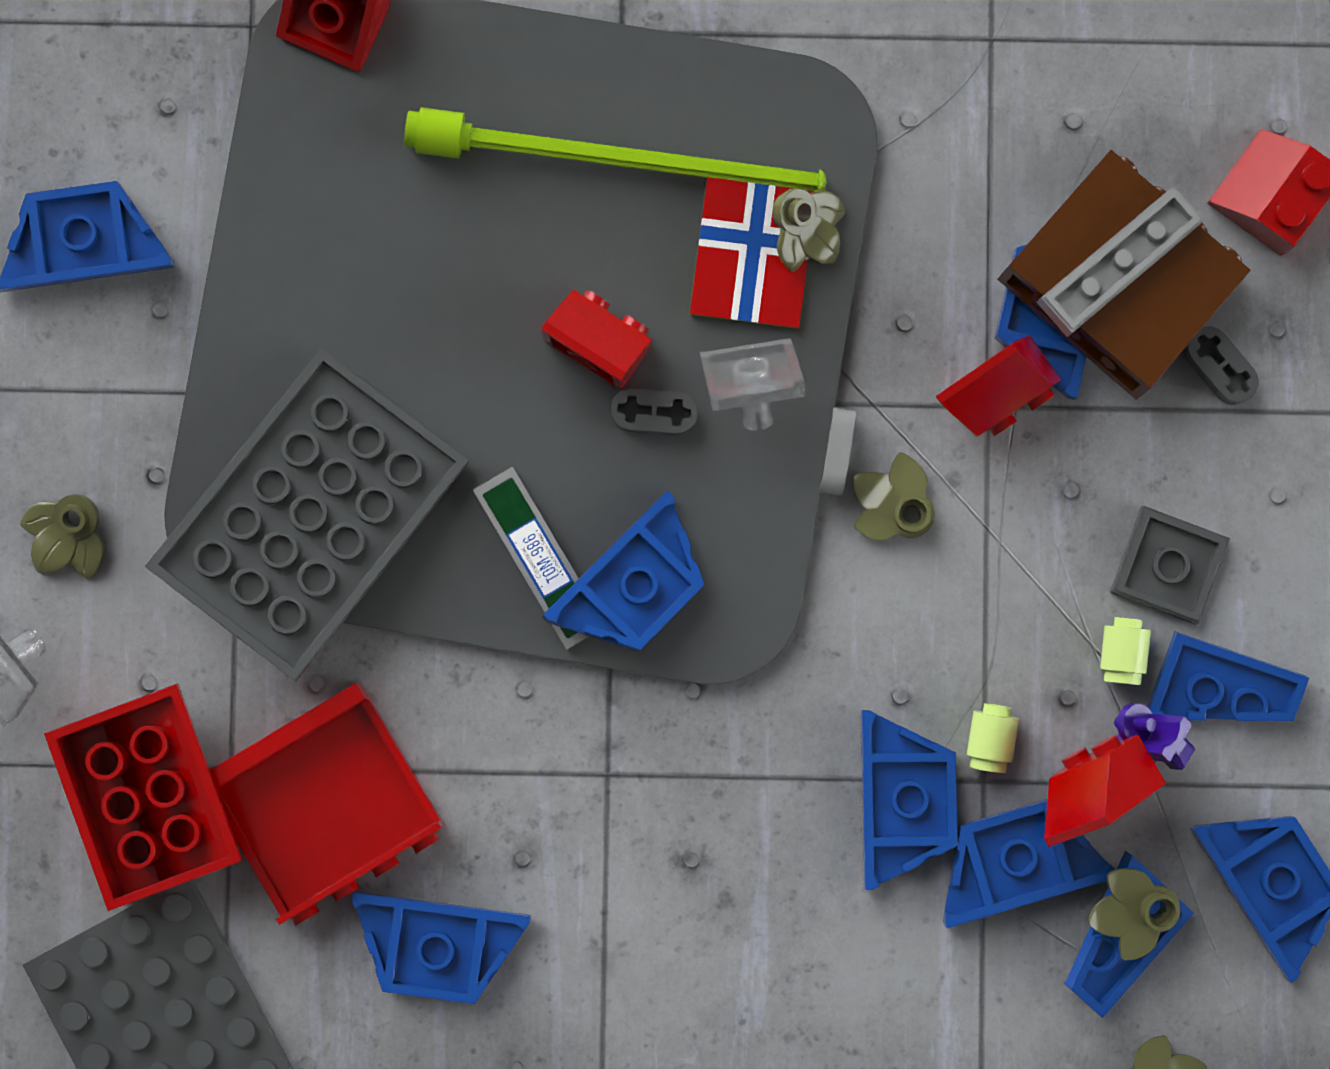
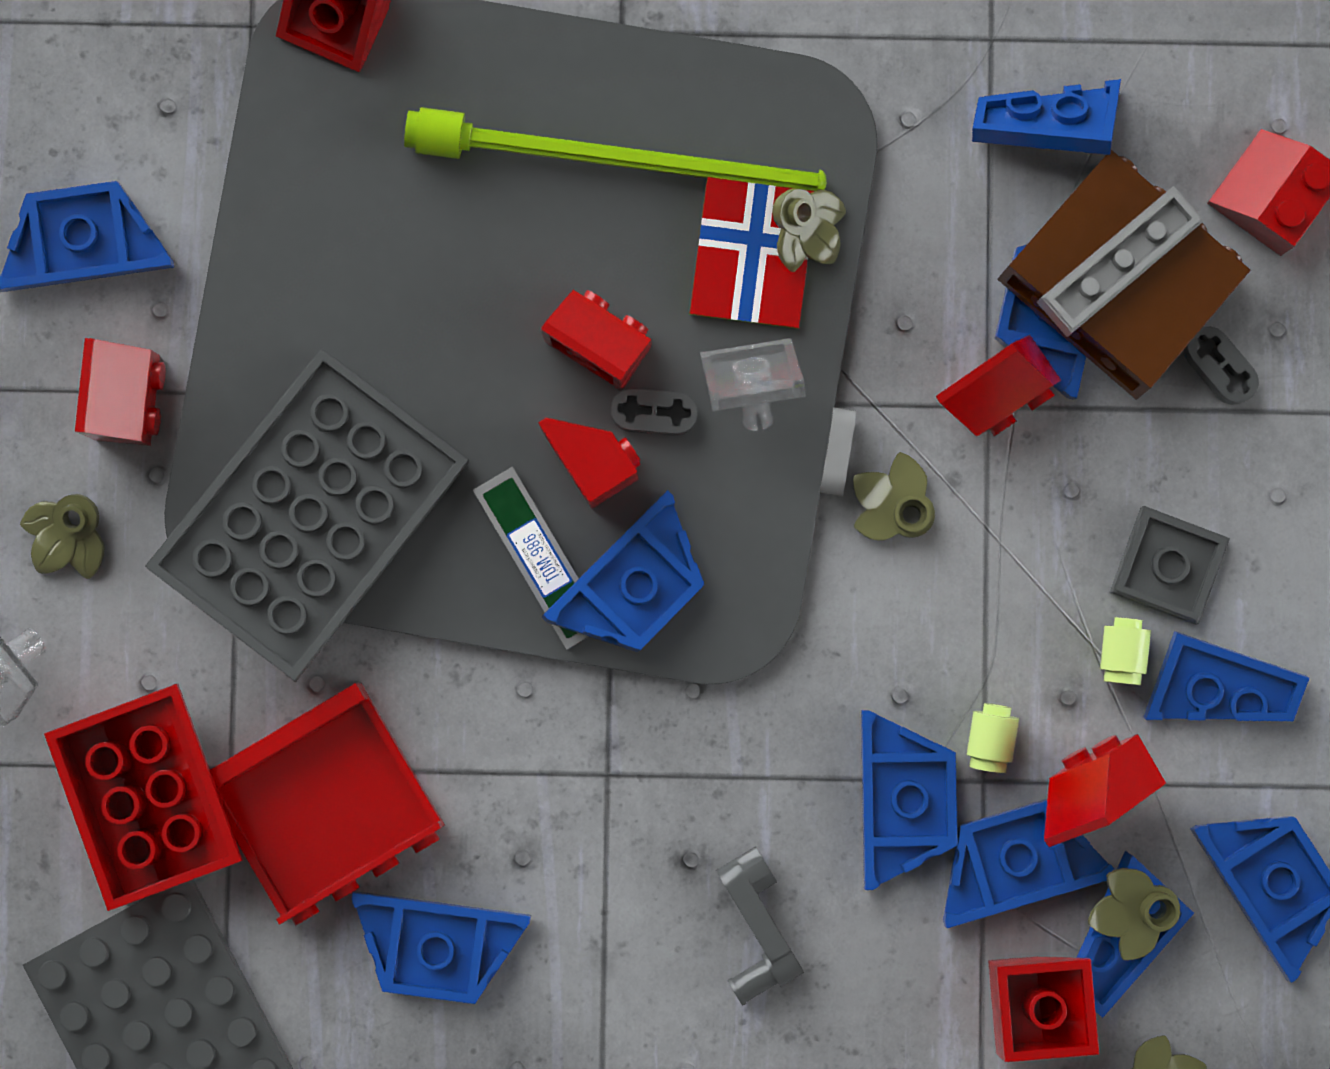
(119, 393): none -> slope
(592, 458): none -> red slope
(744, 880): none -> dark grey beam
(1043, 1008): none -> red slope
(1057, 121): none -> blue wing
(1159, 733): dark purple hips -> none

